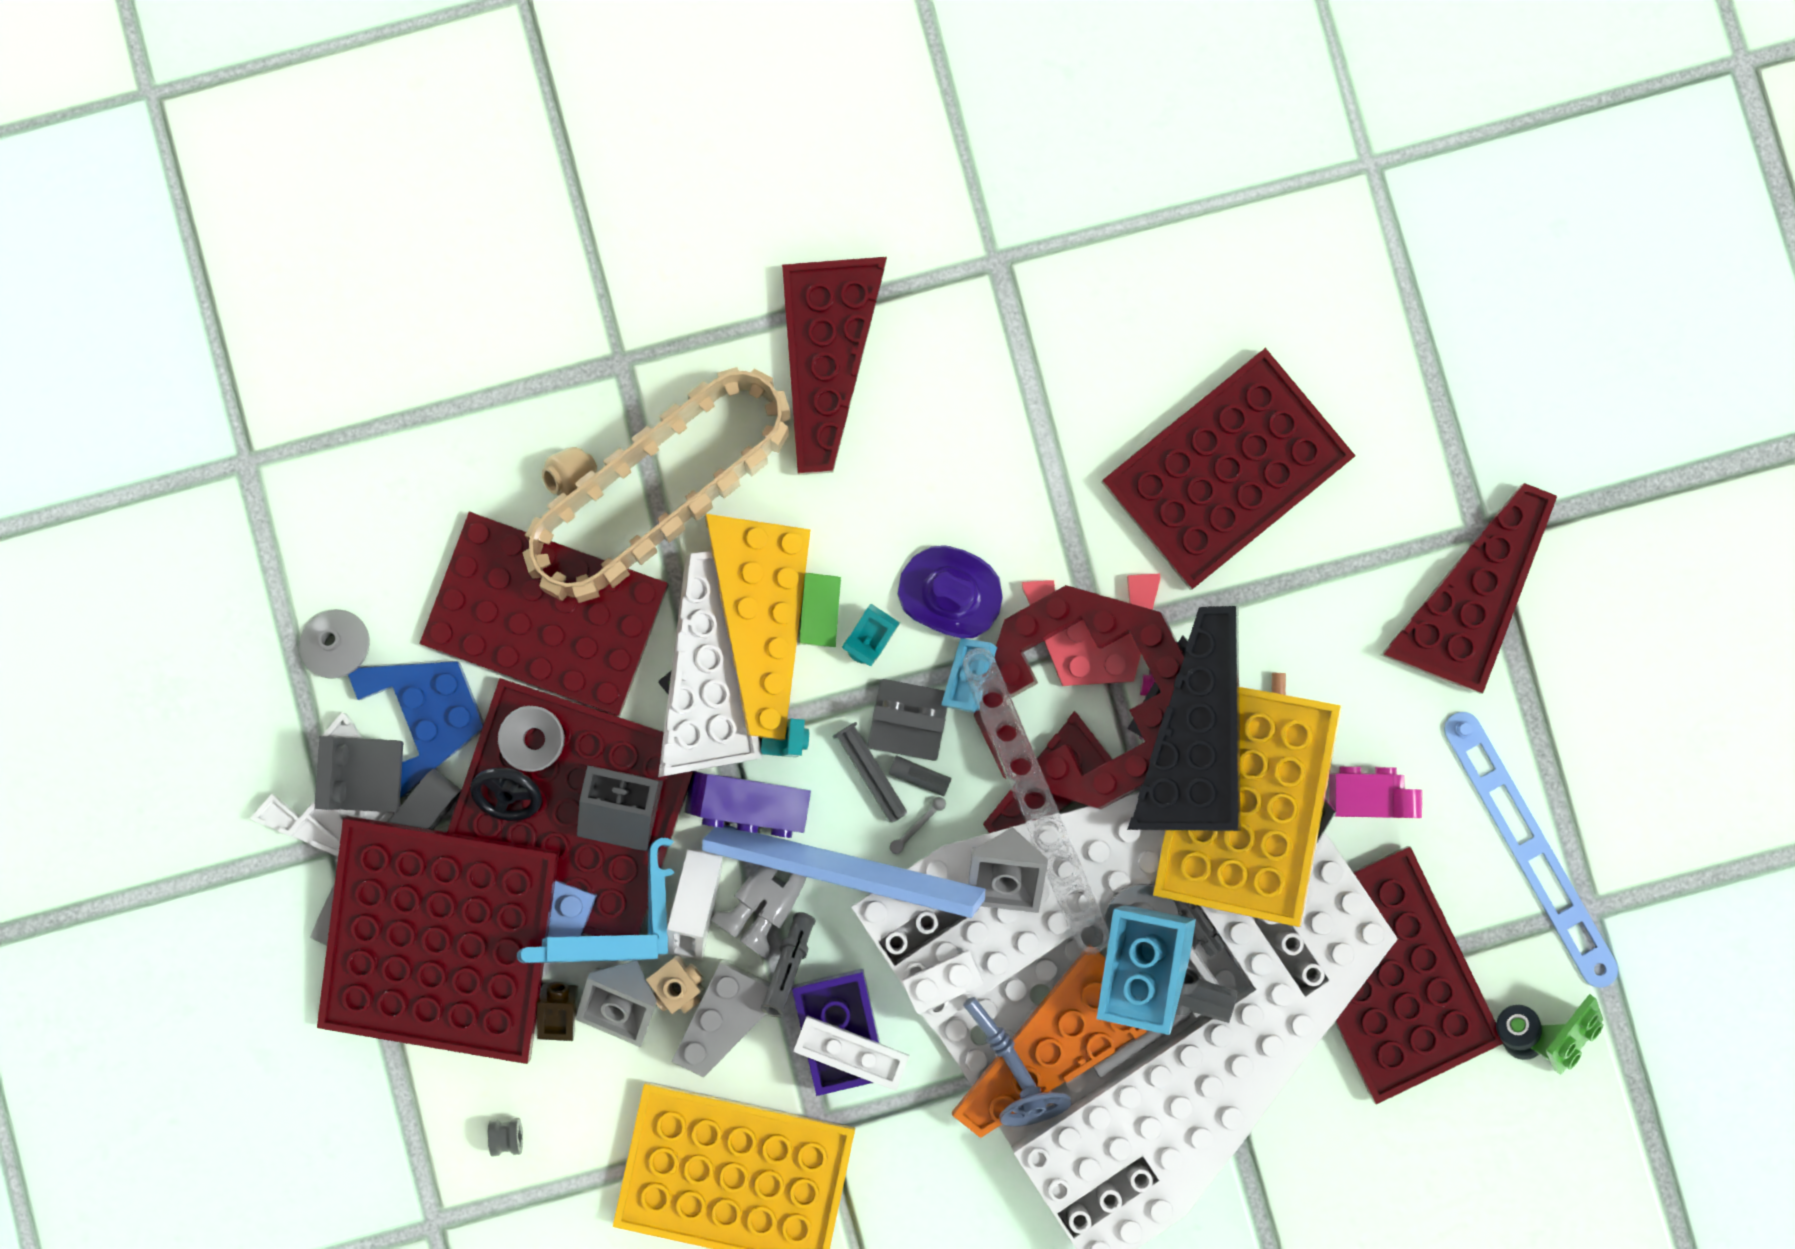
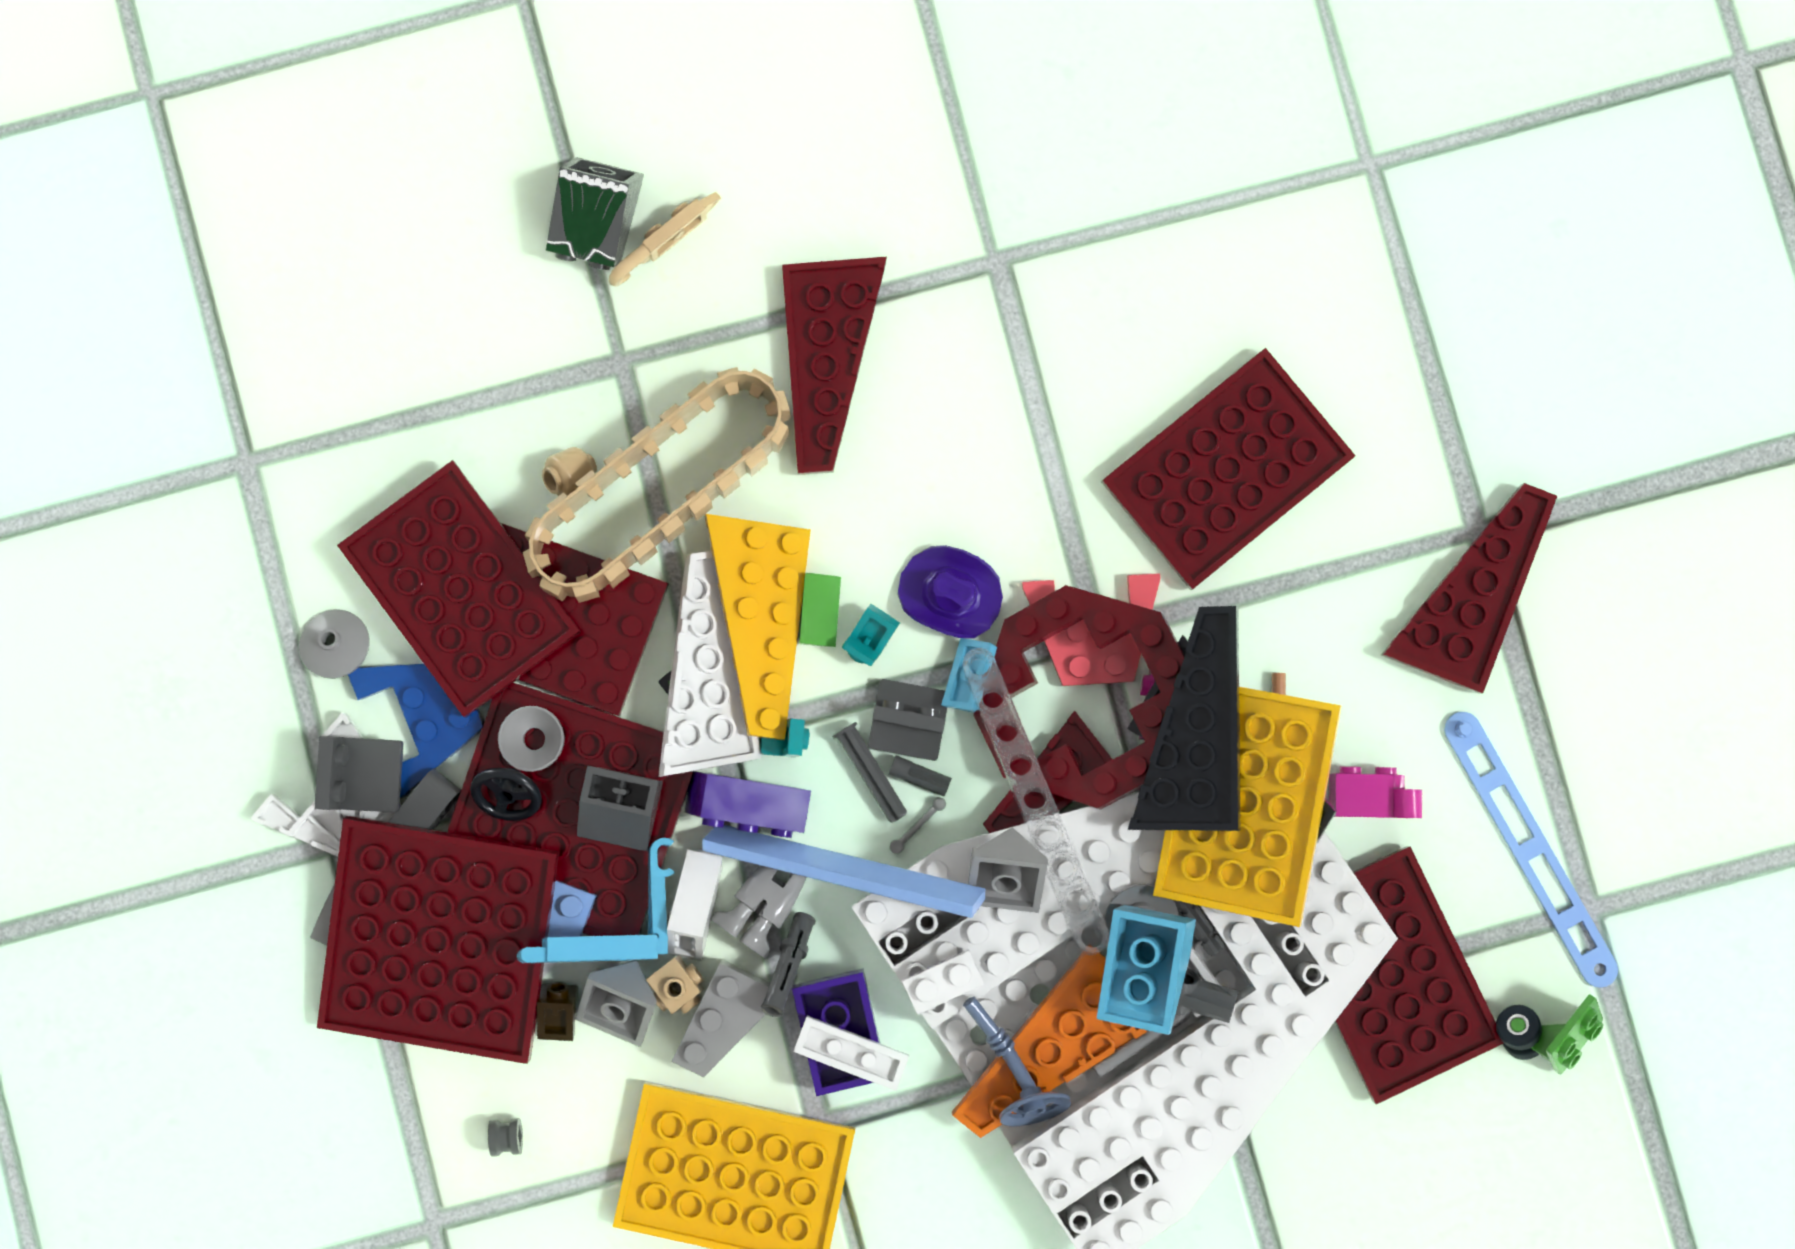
(458, 588): none -> dark red plate
(593, 212): none -> slope
(663, 237): none -> tan plate

